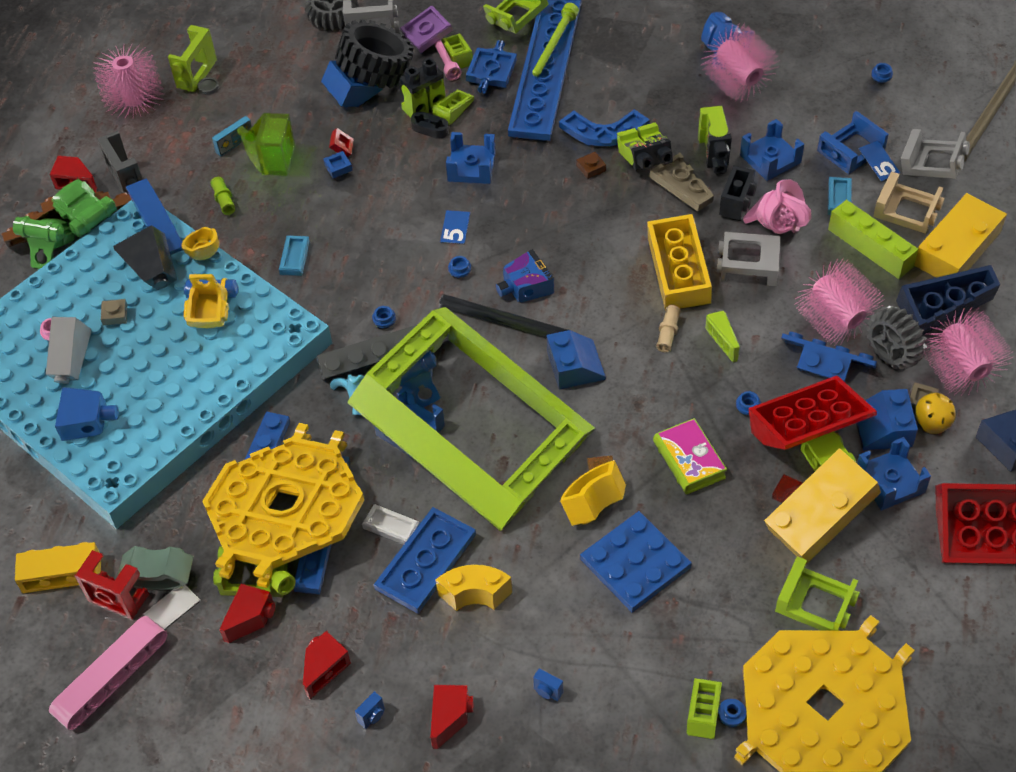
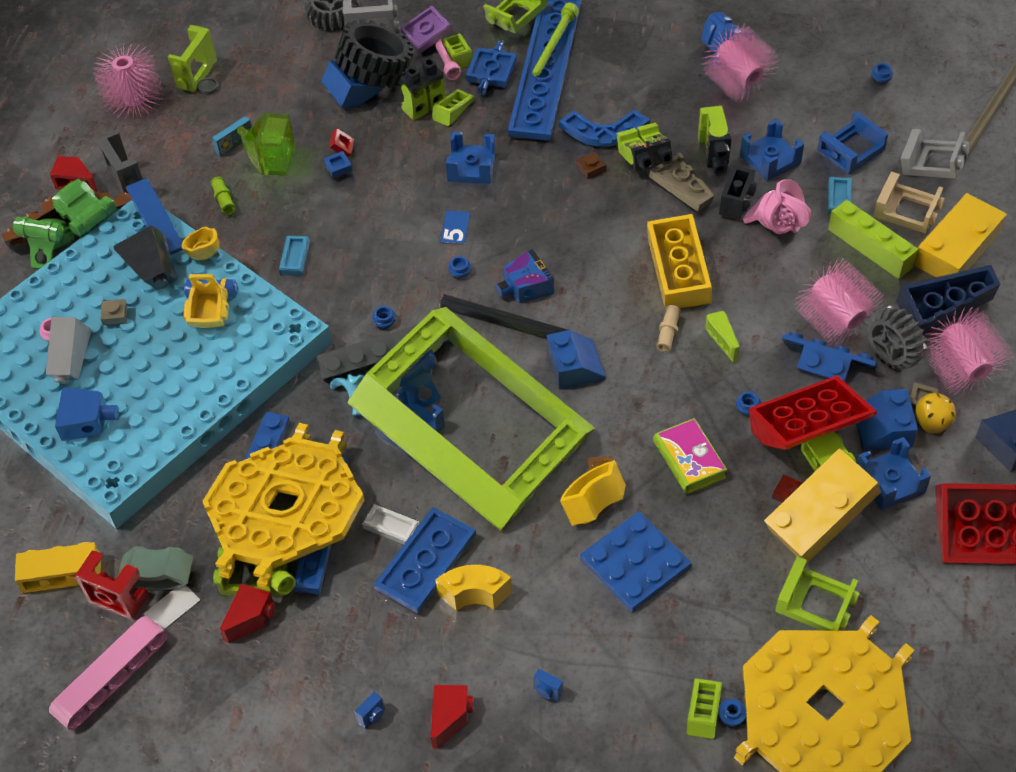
(323, 662): red slope -> none
(429, 125): black beam -> none
(768, 262): light grey window -> none
(878, 160): blue sticker -> none

